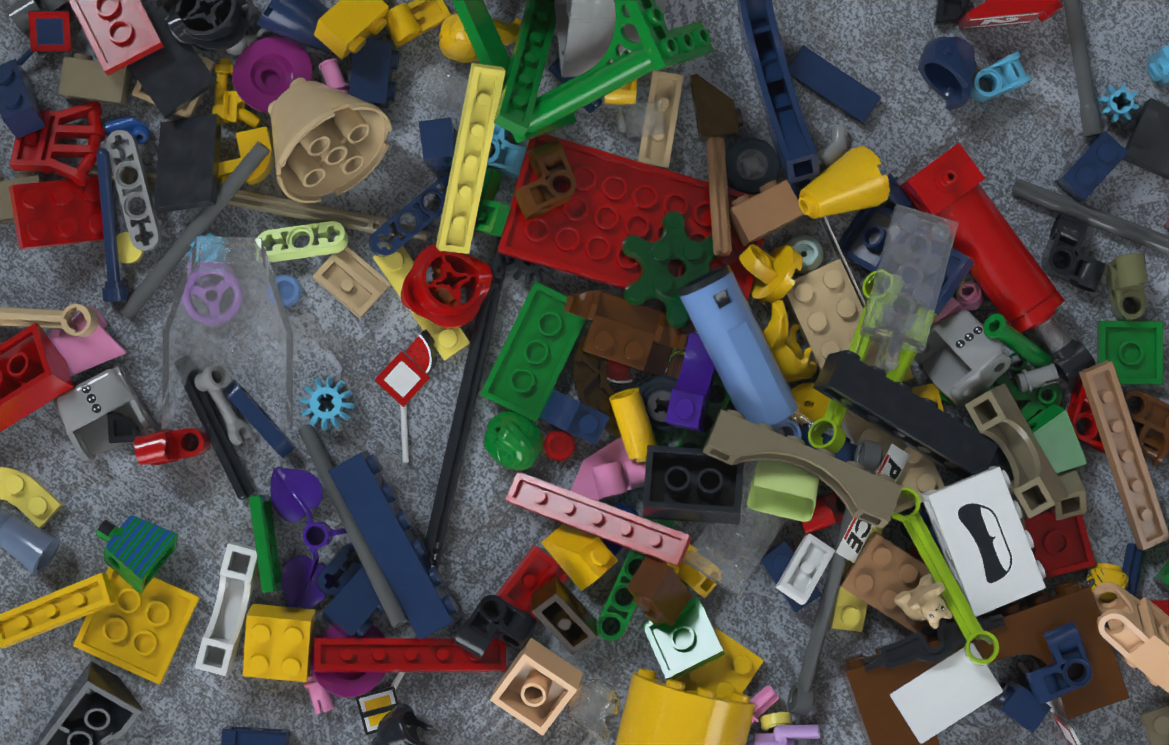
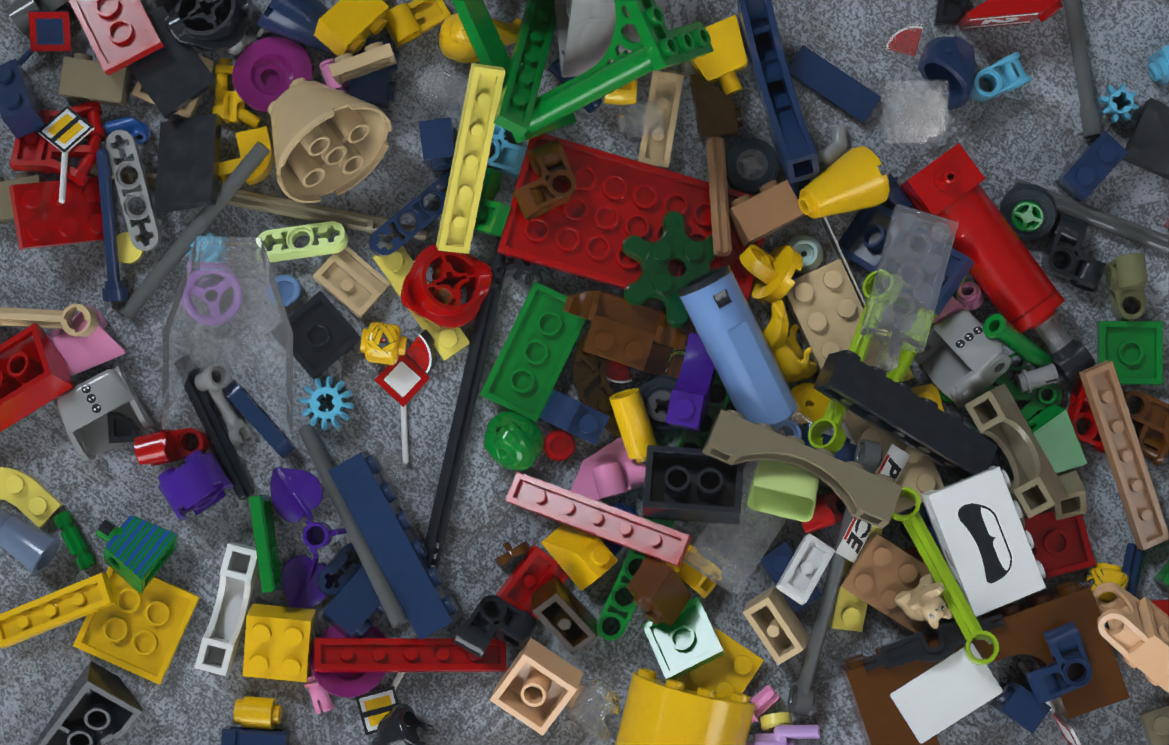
(64, 133): none -> piece
(74, 540): none -> green axle
(194, 484): none -> dark purple brick
(257, 712): none -> yellow brick
(320, 335): none -> black plate
(374, 58): none -> tan plate
(383, 343): none -> yellow head
(512, 553): none -> reddish brown piece
(727, 57): none -> yellow torso
(776, 625): none -> tan brick
(905, 40): none -> clear tile
(915, 111): none -> clear plate
(1029, 223): none -> black wheel

